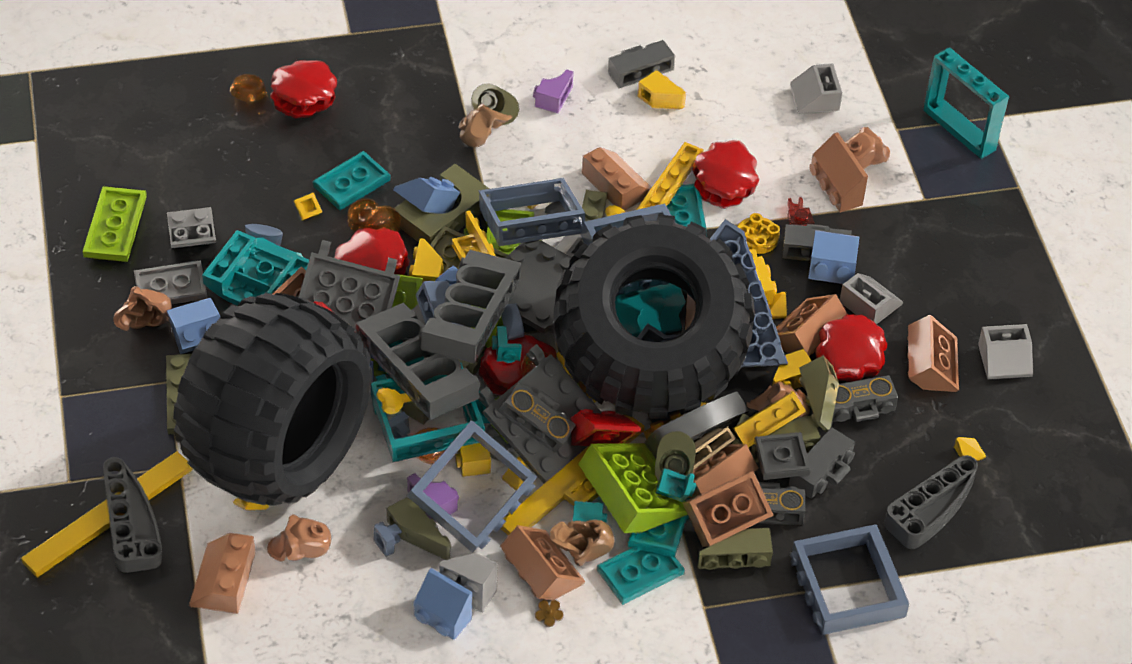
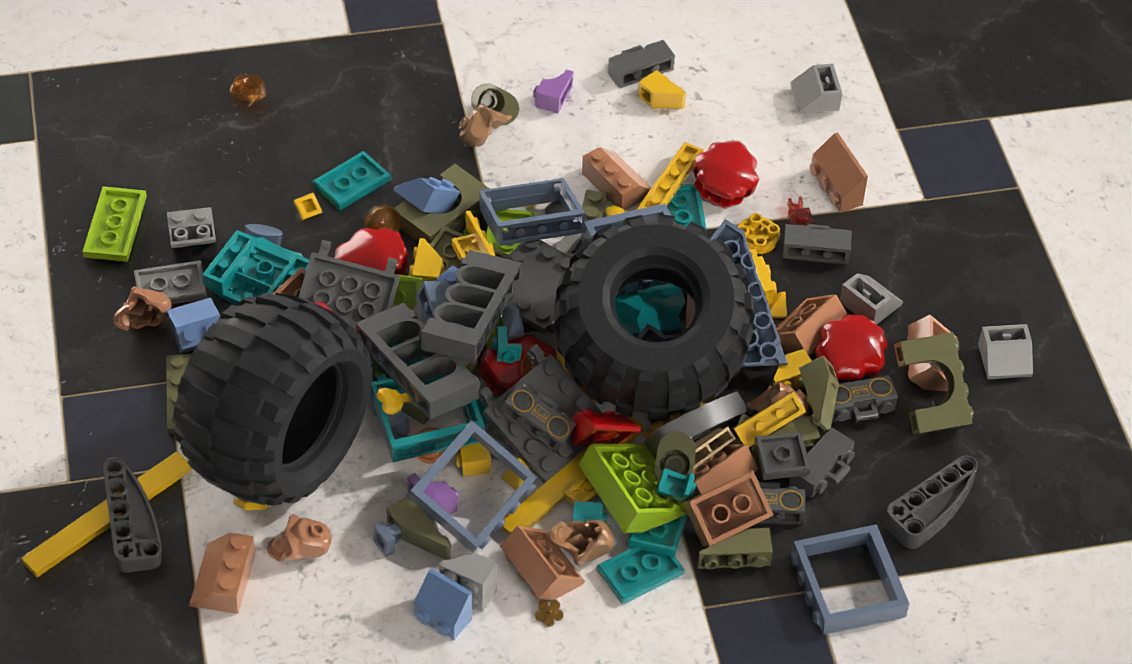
(303, 88): red piece -> none
(358, 211): clear orange hat -> none
(833, 257): medium blue slope -> none
(868, 148): nougat head -> none
(943, 353): none -> olive arch
(952, 120): teal window -> none
(969, 447): yellow slope -> none

